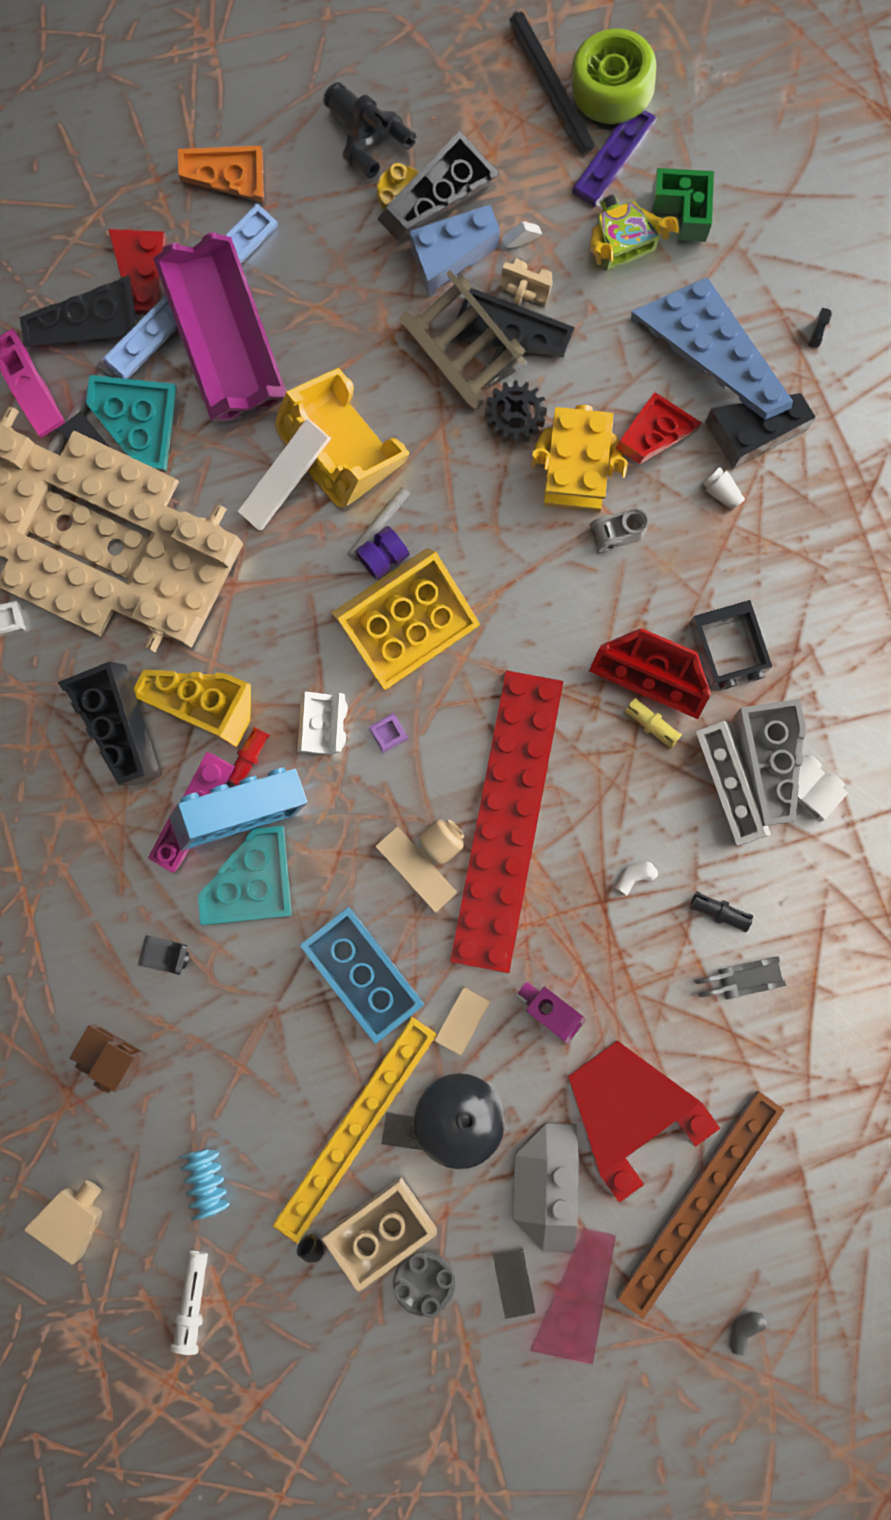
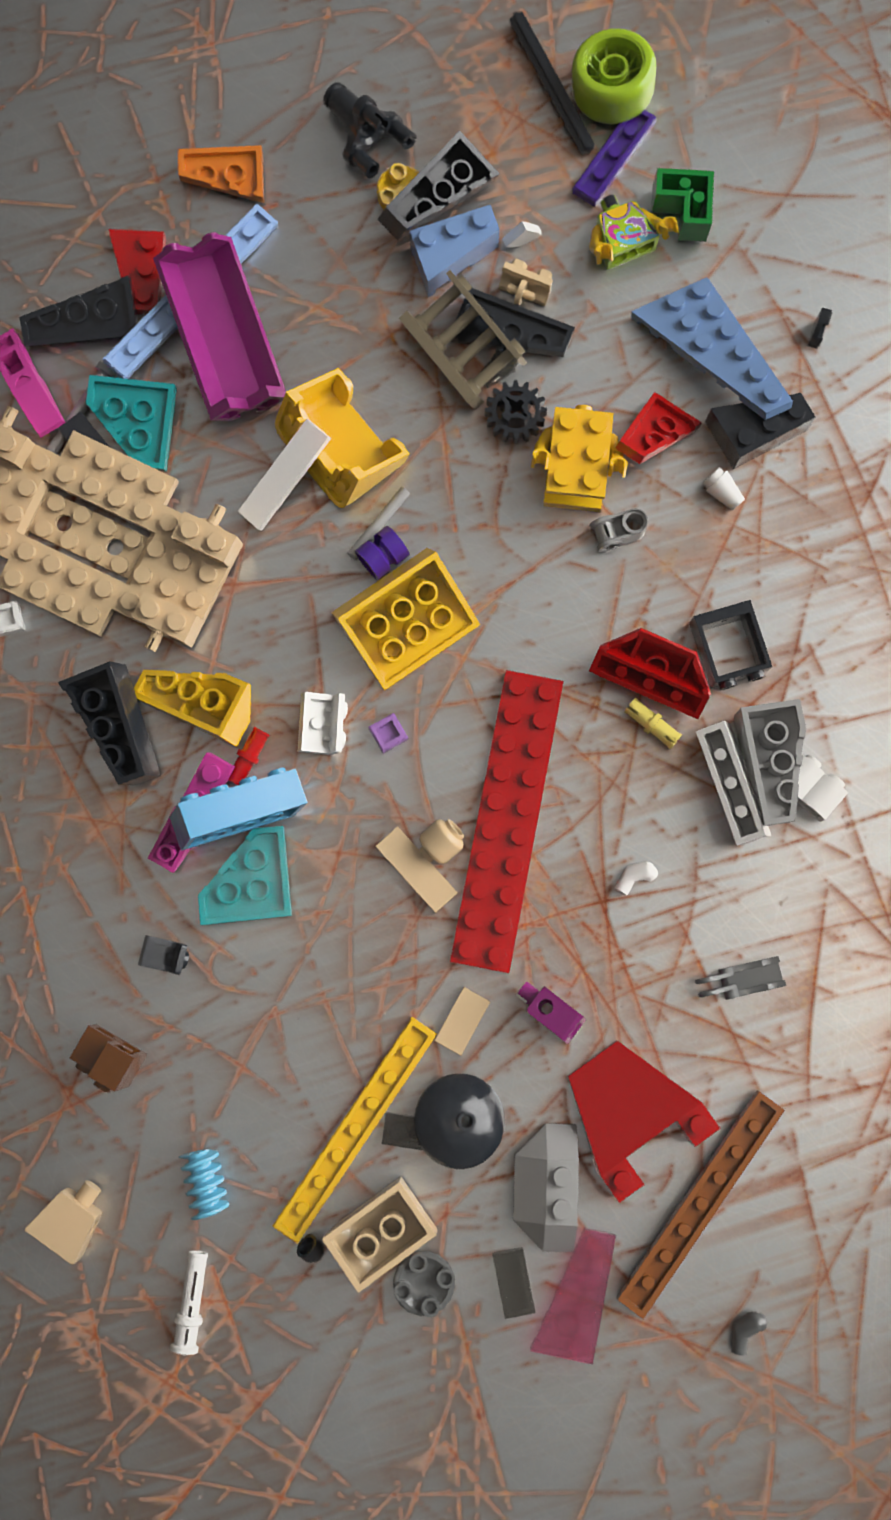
(362, 975): dark azure brick -> none
(721, 911): black pin -> none

